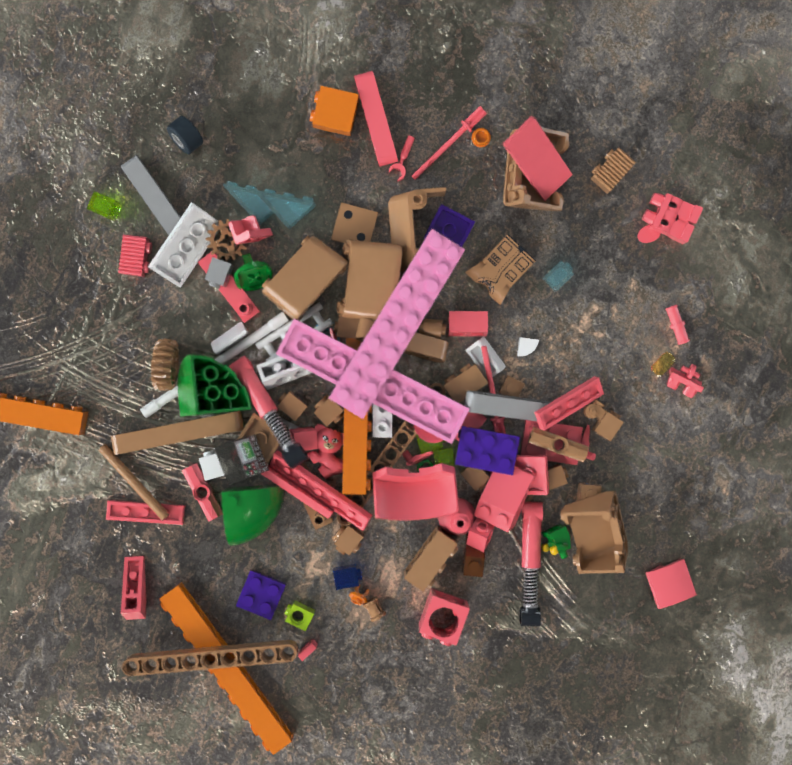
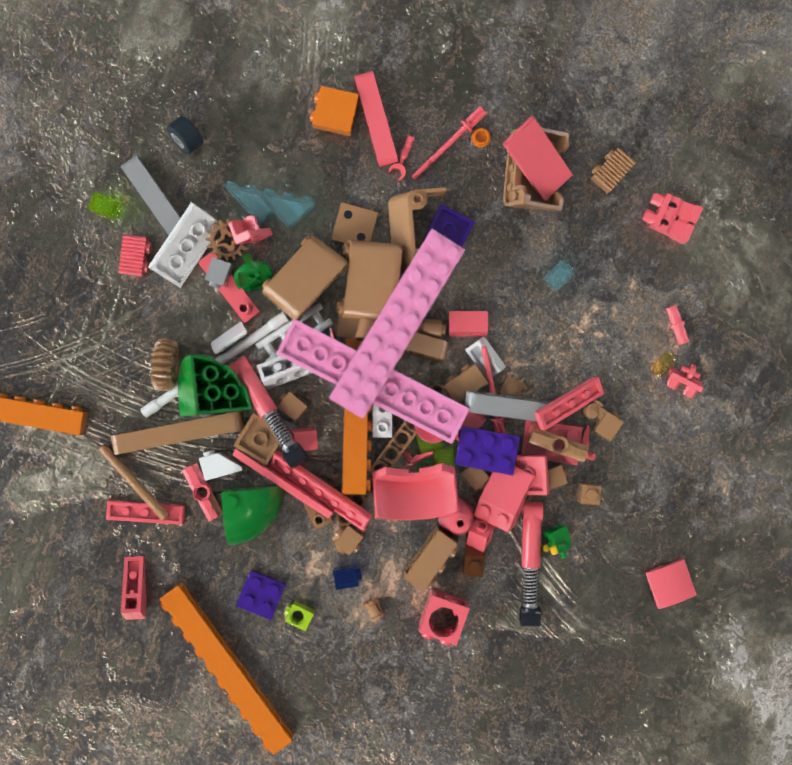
(203, 663): medium nougat beam -> none
(241, 459): clear smoke slope -> none
(307, 649): coral tile -> none
(328, 411): medium nougat brick -> none
(328, 442): coral animal -> none
(358, 598): orange plate -> none
(502, 268): medium nougat piece -> none
(526, 346): white tile -> none
(597, 533): medium nougat windscreen -> none
(647, 235): coral sticker -> none

